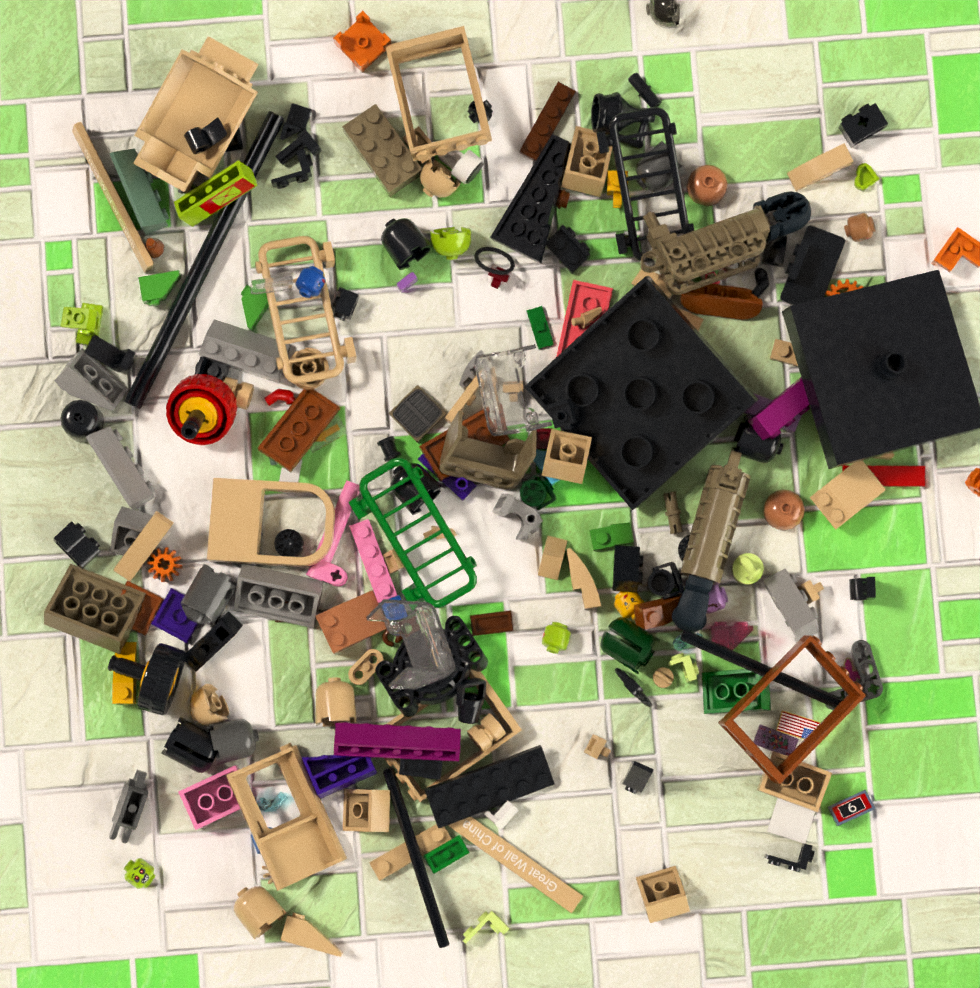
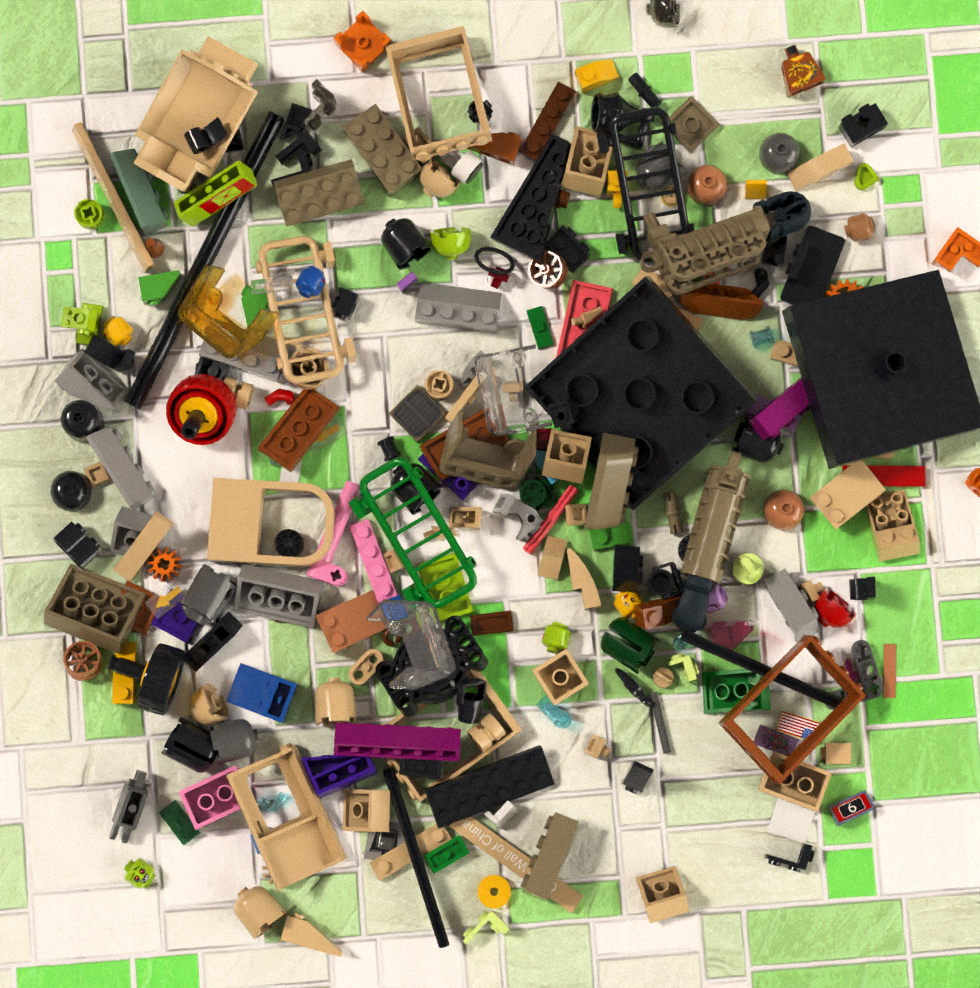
(71, 491): none -> black cylinder
(82, 660): none -> nougat wheel
(89, 214): none -> lime wheel
(97, 474): none -> tan tile
(117, 331): none -> yellow head
(166, 598): none -> clear tile
(179, 822): none -> clear green plate
(201, 315): none -> clear yellow windscreen
(262, 693): none -> blue slope
(319, 192): none -> dark tan brick
(327, 106): none -> clear smoke bracket
(382, 842): none -> sticker
(435, 571): none -> lime tile
(439, 385): none -> tan wheel
(458, 307): none -> light grey slope
(465, 518): none -> tan slope
(498, 900): none -> yellow piece
(502, 147): none -> dark orange slope
(548, 270): none -> nougat wheel
(549, 857): none -> dark tan brick
(550, 519): none -> coral axle
(558, 717): none -> clear light blue leg
(560, 677): none -> tan slope
(575, 514): none -> tan tile
(595, 74): none -> yellow slope
(611, 479): none -> dark tan windscreen
(660, 722): none -> dark grey bar
(670, 199): none -> tile
(692, 124): none -> dark tan tile
(755, 189): none -> yellow slope
(761, 337): none -> clear light blue bush
(779, 153): none -> dark grey cylinder
(800, 72): none -> dark orange torso
(833, 610): none -> red cylinder
(836, 753): none -> tan brick
(889, 678): none -> nougat sticker
(892, 526): none -> tan slope

